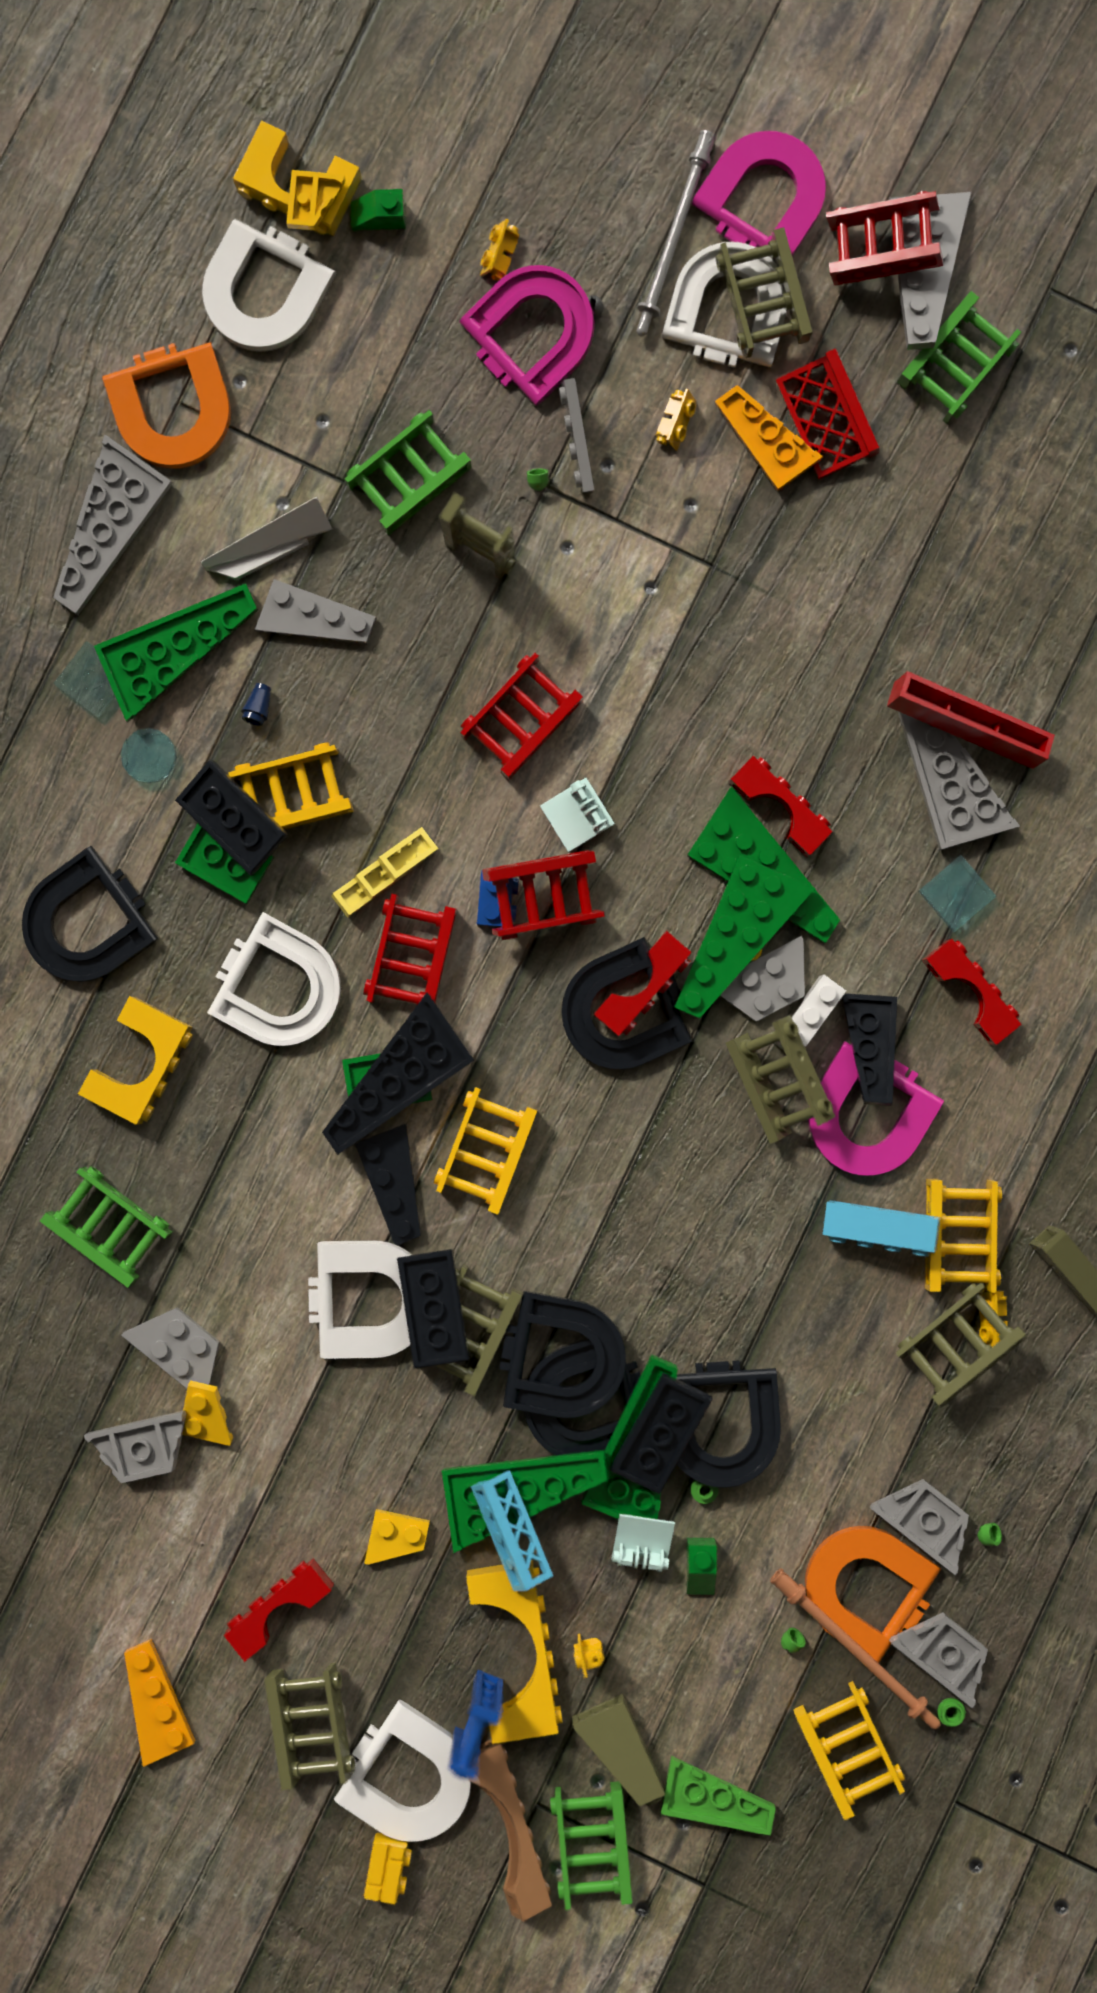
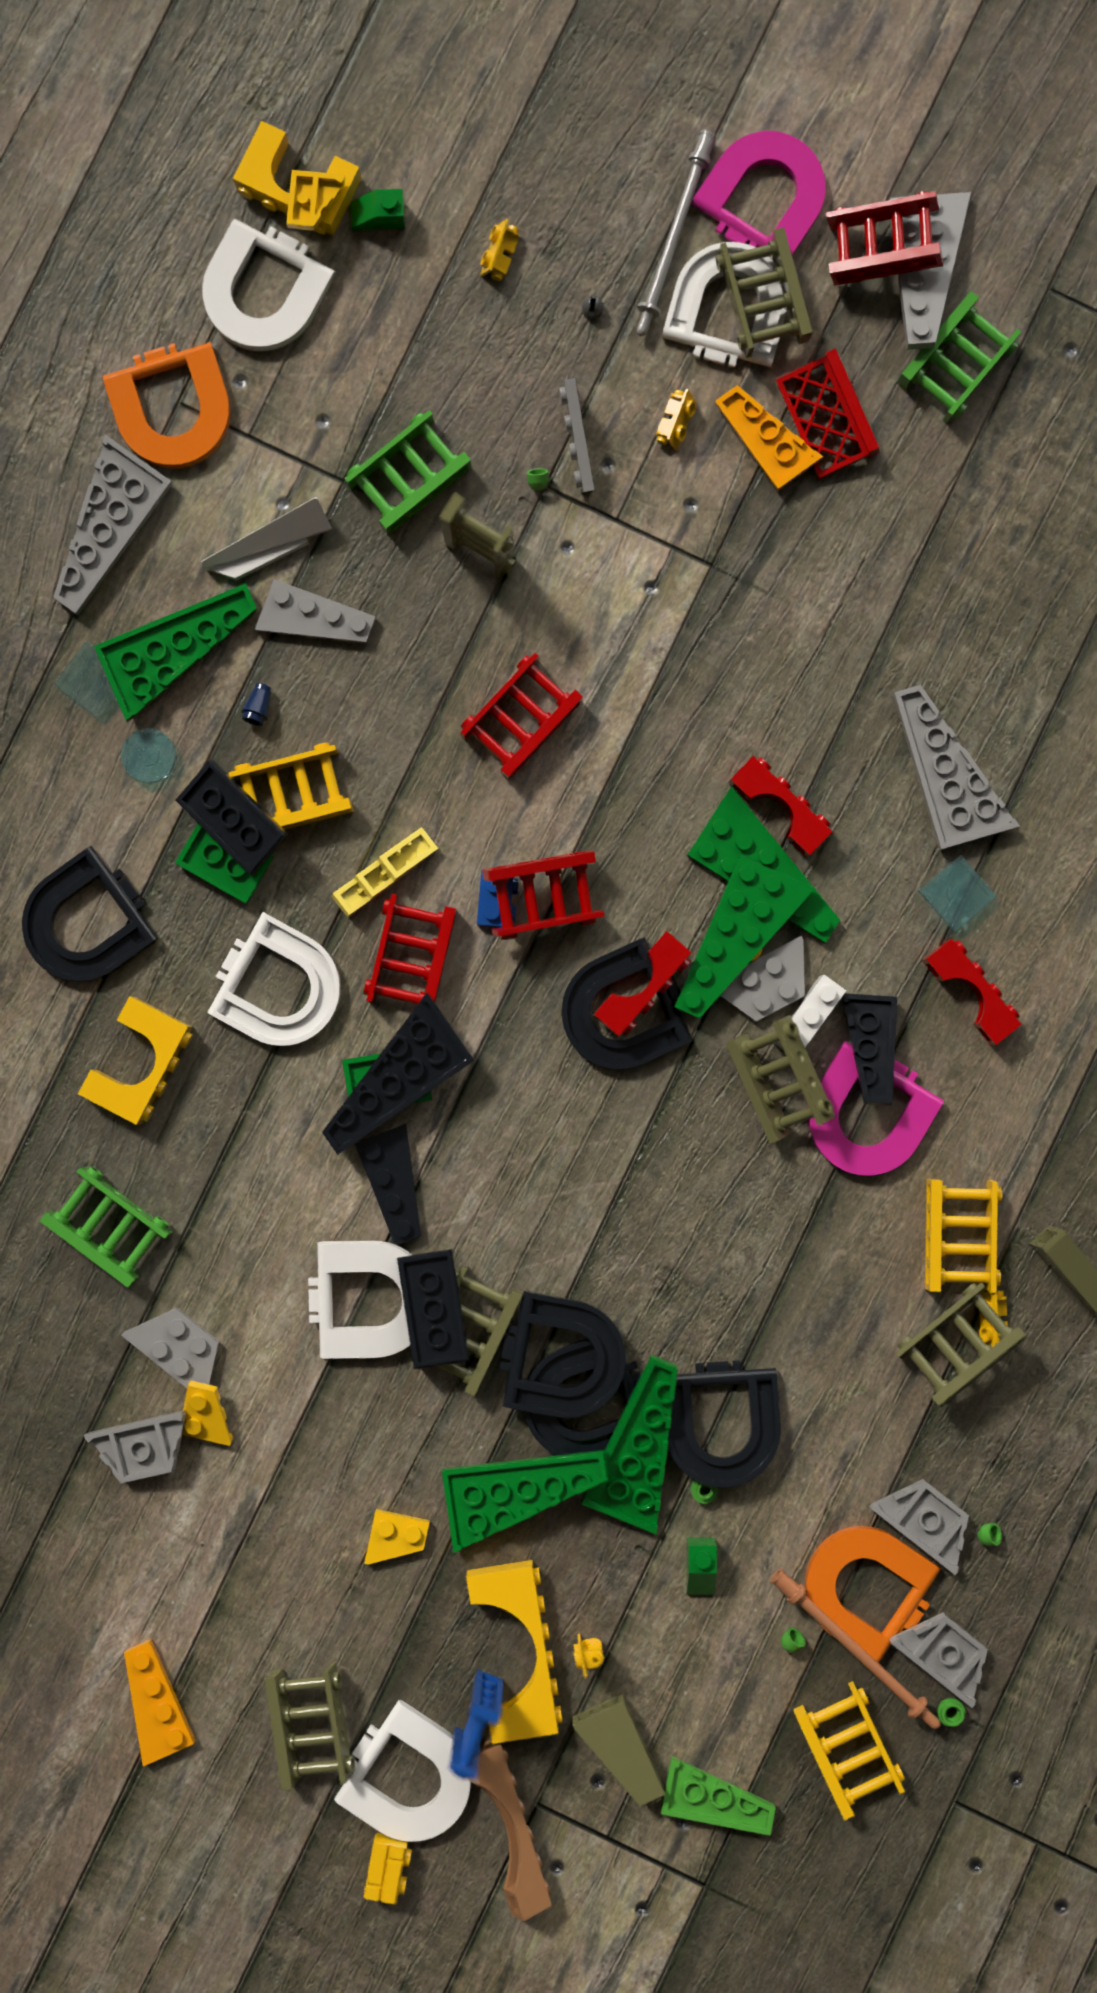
(306, 1587): red arch -> none
(503, 1536): medium azure fence -> none
(505, 298): dark pink piece -> none
(512, 1145): yellow fence -> none
(577, 814): light aqua hinge -> none
(614, 1829): bright green fence -> none
(642, 1542): light aqua hinge -> none
(661, 1433): black tile -> none
(881, 1226): medium azure brick -> none
(970, 720): red brick -> none

